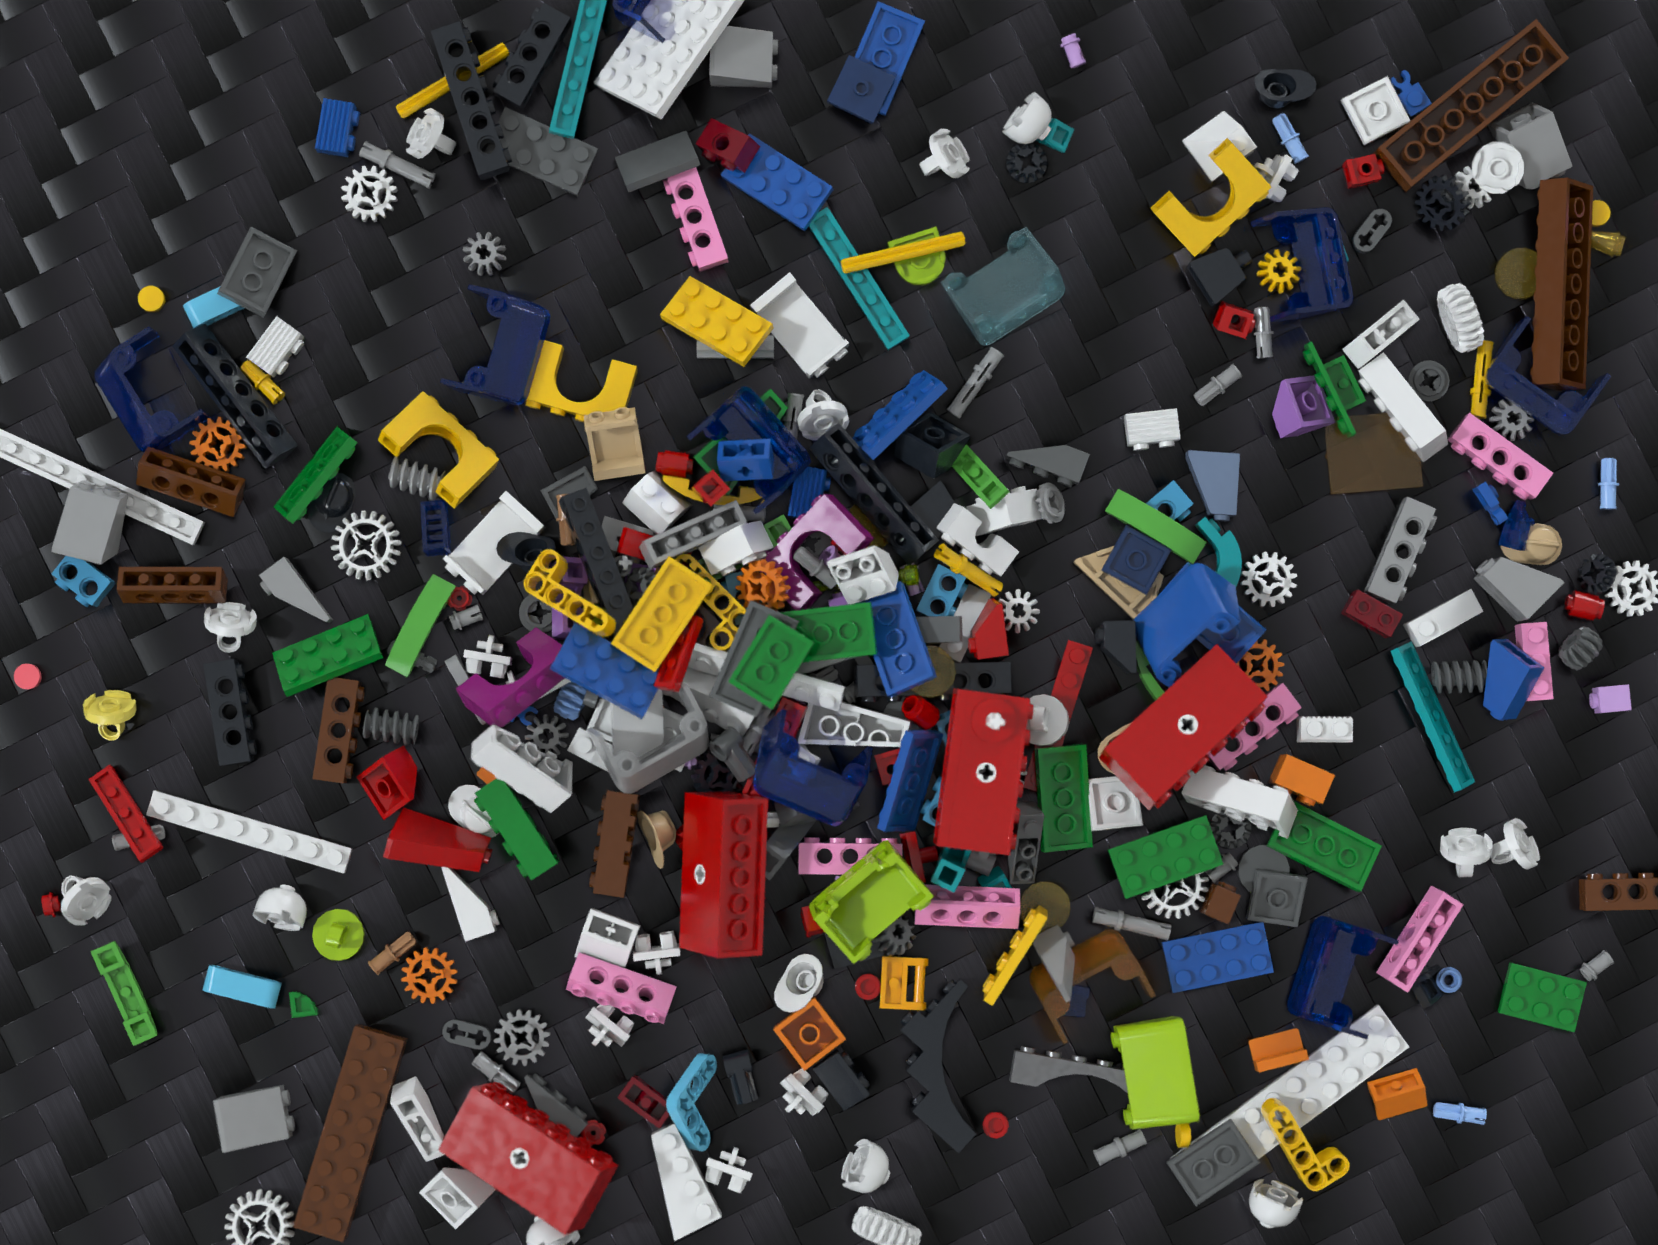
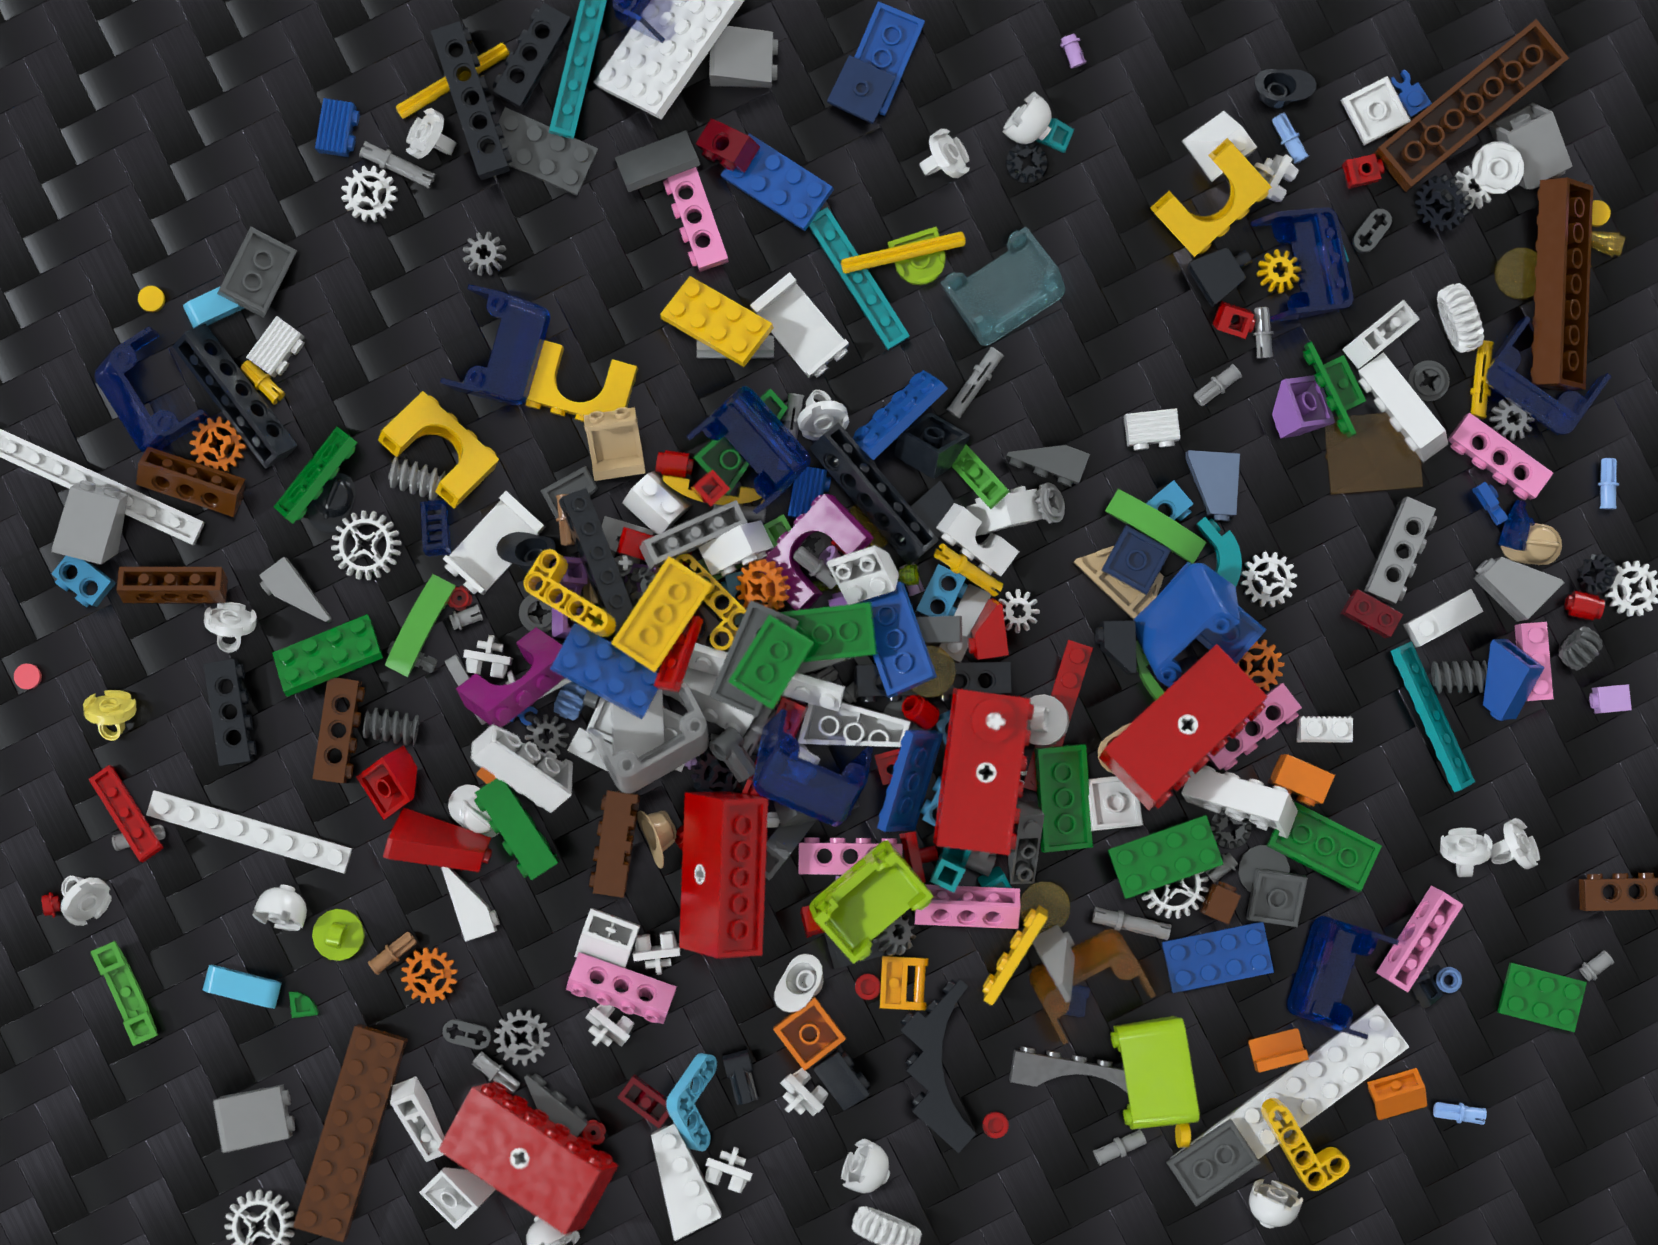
(745, 459): blue brick -> none

